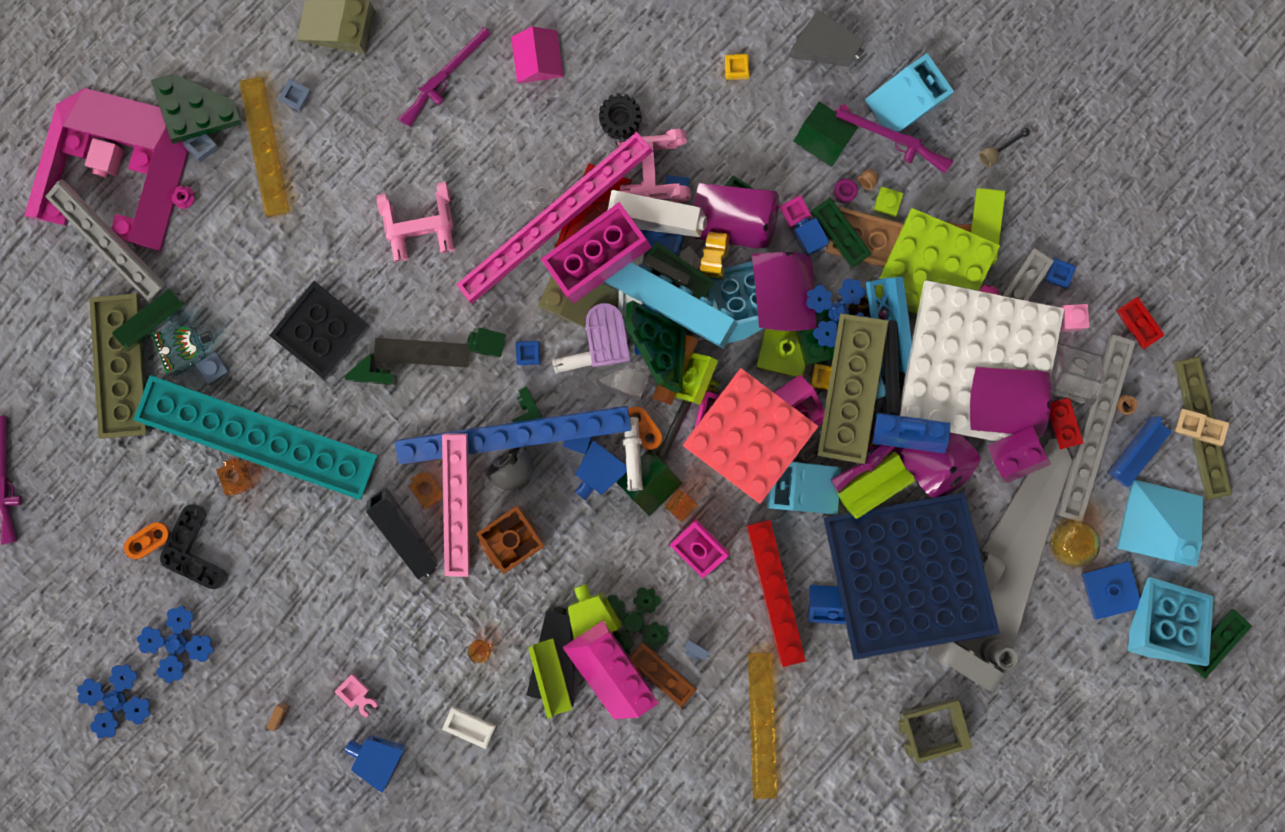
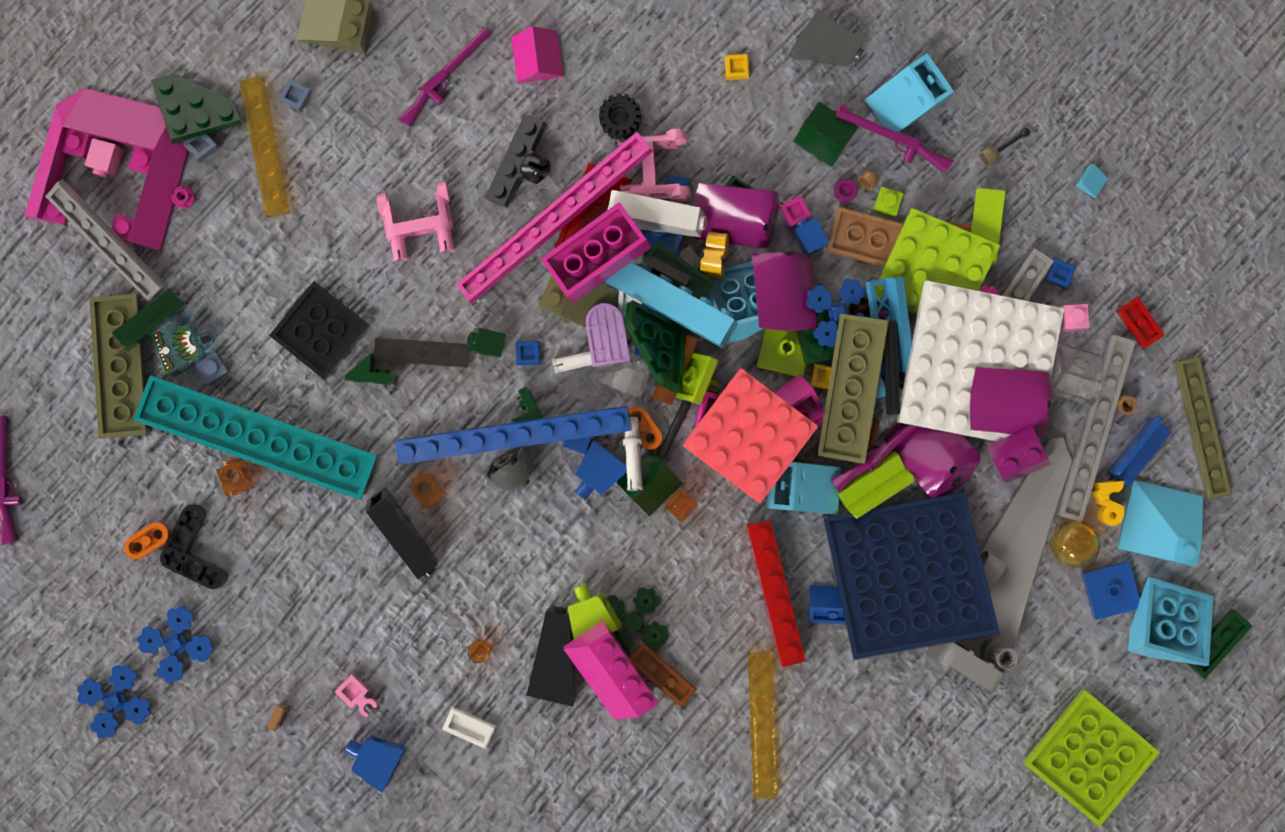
(456, 504): bright pink plate -> none
(511, 539): dark orange brick -> none
(519, 162): none -> black plate
(550, 677): lime panel -> none
(695, 650): sand blue plate -> none
(700, 549): dark pink slope -> none
(841, 232): dark green tile -> none
(911, 433): blue piece -> none
(958, 723): olive window -> none
(1065, 424): red hinge -> none
(1091, 757): none -> lime plate
(1092, 180): none -> medium azure slope
(1109, 512): none -> yellow leg
(1202, 427): tan slope -> none

